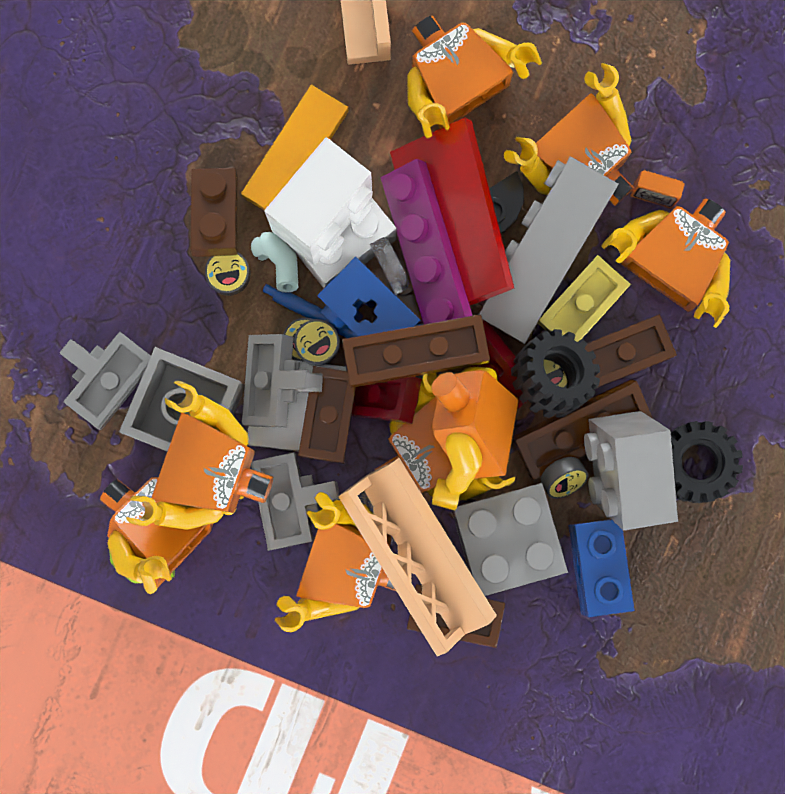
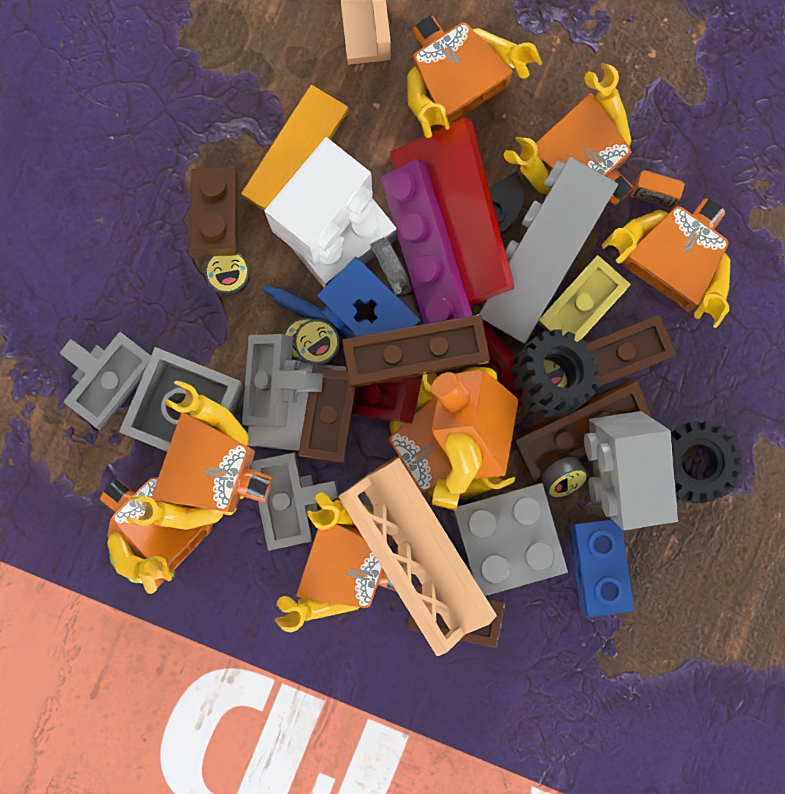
(282, 255): light aqua arm -> none

